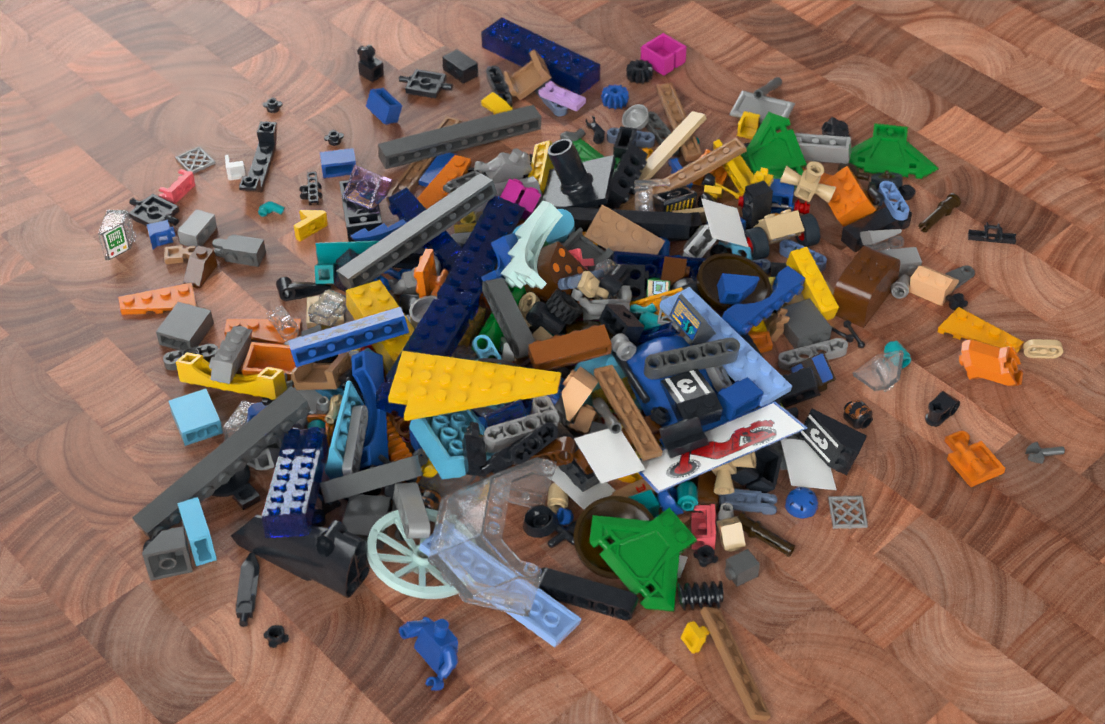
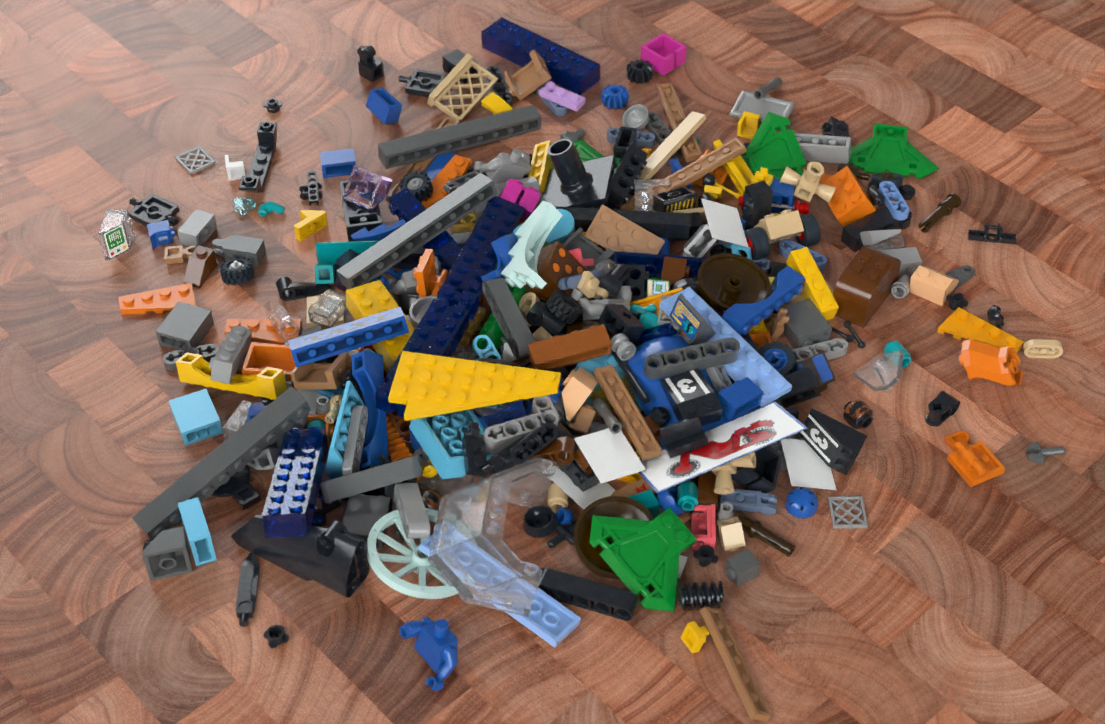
(178, 188): coral hinge -> none
(236, 271): none -> black wheel
(243, 205): none -> clear light blue tile
(334, 137): black plate -> none
(418, 184): none -> black wheel
(454, 77): none -> tan fence
(598, 131): black arm -> none
(735, 288): blue slope -> none
(782, 355): none -> wheel
(994, 316): none -> black plate

